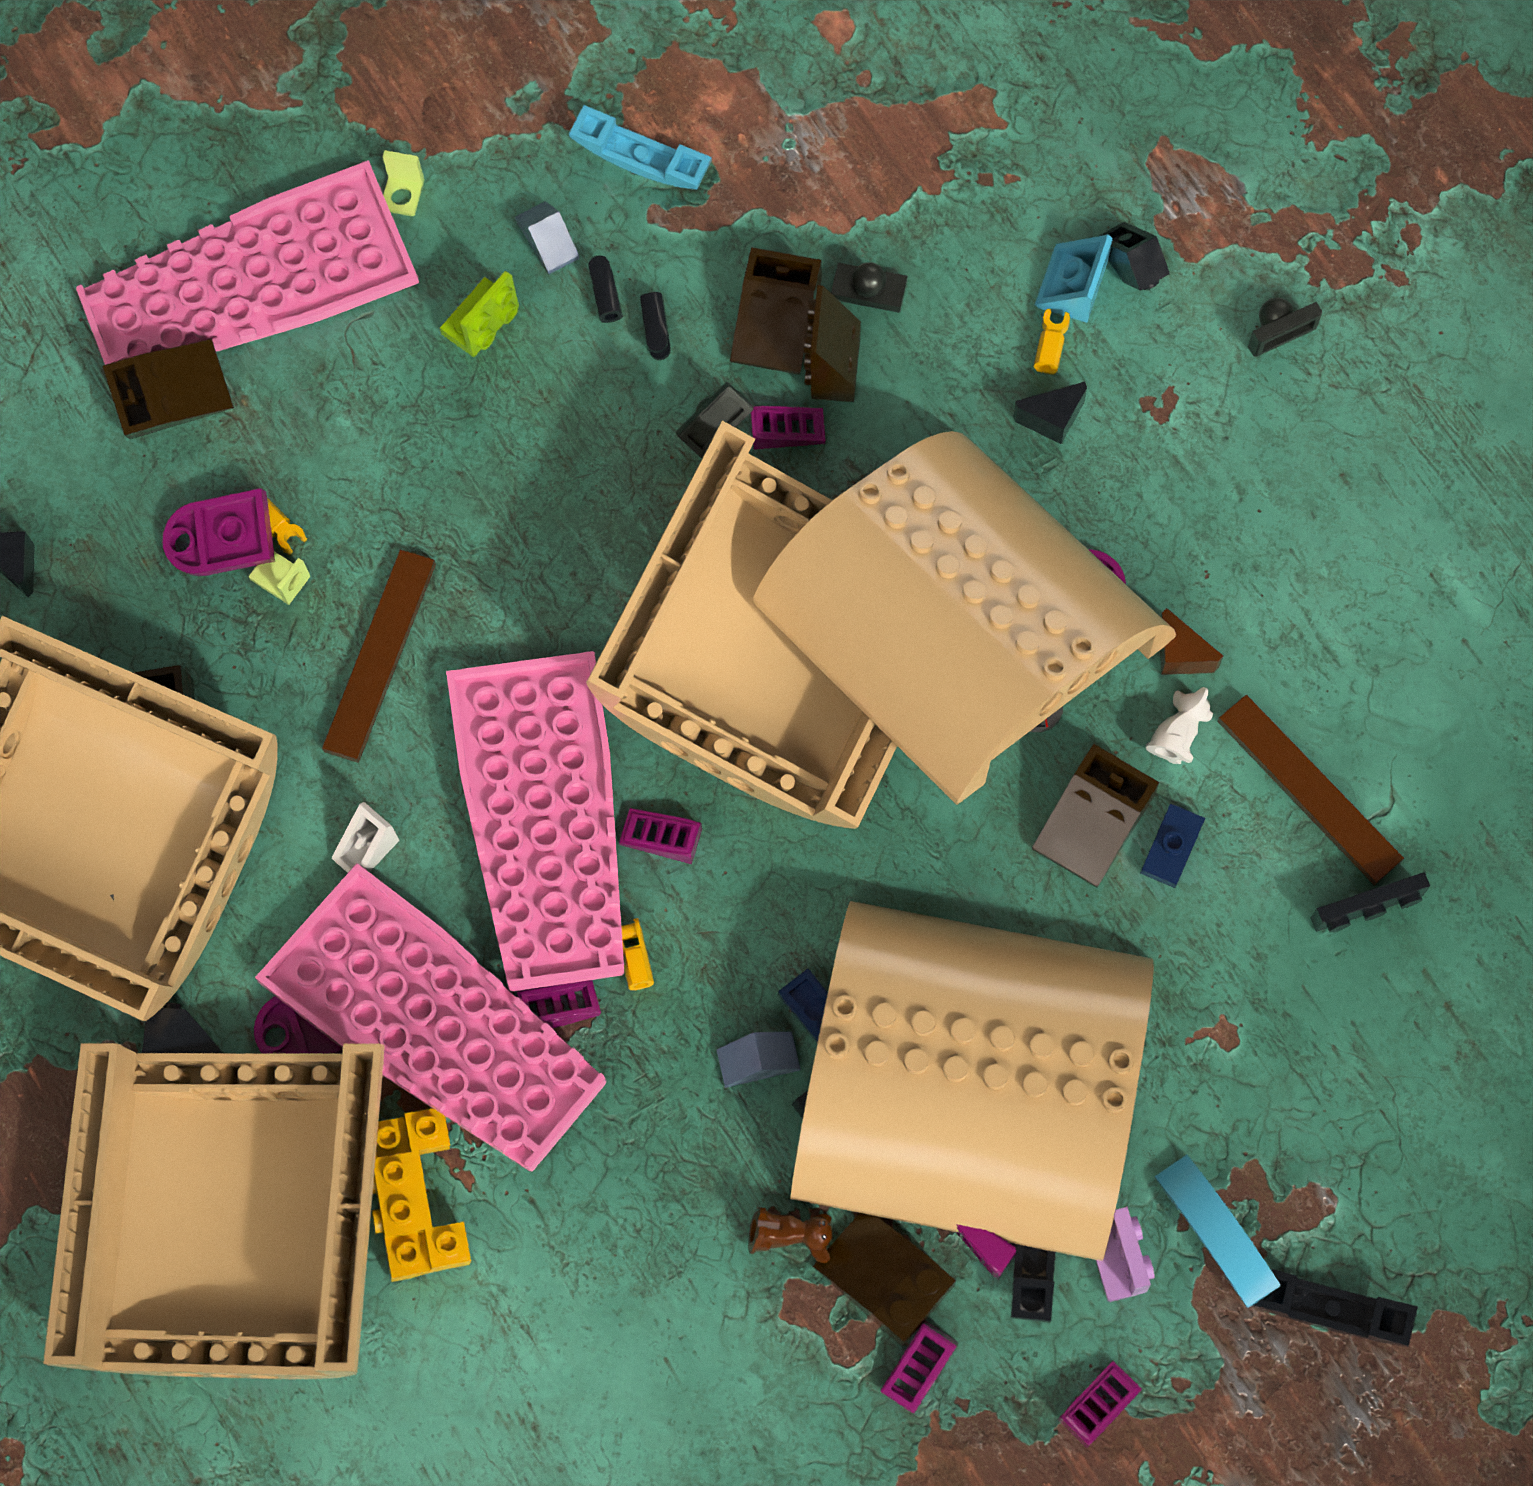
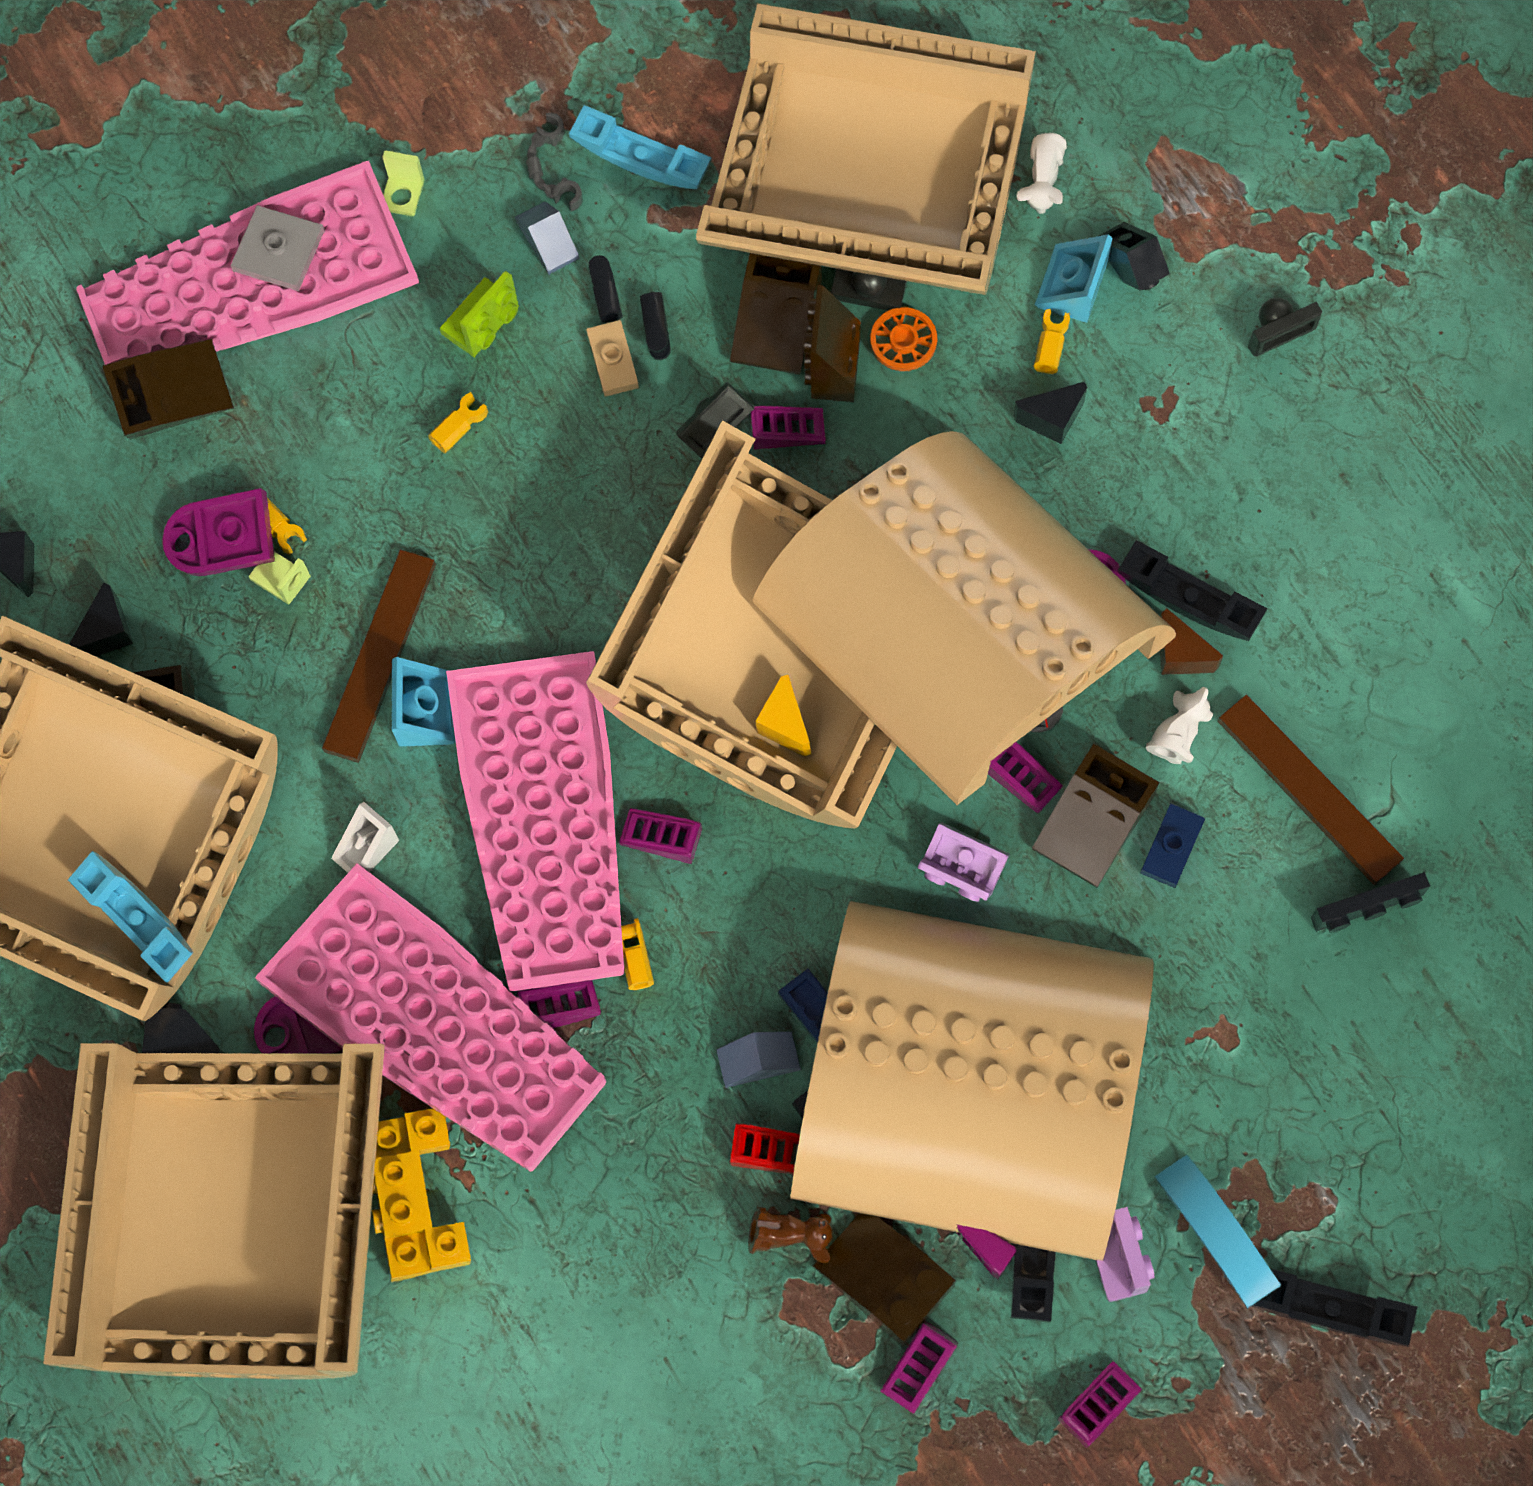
(103, 625): none -> black slope
(133, 913): none -> medium azure slope
(277, 248): none -> light grey plate
(420, 704): none -> medium azure slope
(457, 424): none -> yellow bar
(535, 169): none -> dark grey piece
(612, 358): none -> tan plate
(738, 1158): none -> red slope
(782, 719): none -> yellow slope
(871, 149): none -> tan slope
(903, 339): none -> orange wheel
(963, 862): none -> lavender bracket
(1012, 784): none -> magenta slope
(1047, 154): none -> white animal
(1189, 595): none -> black slope

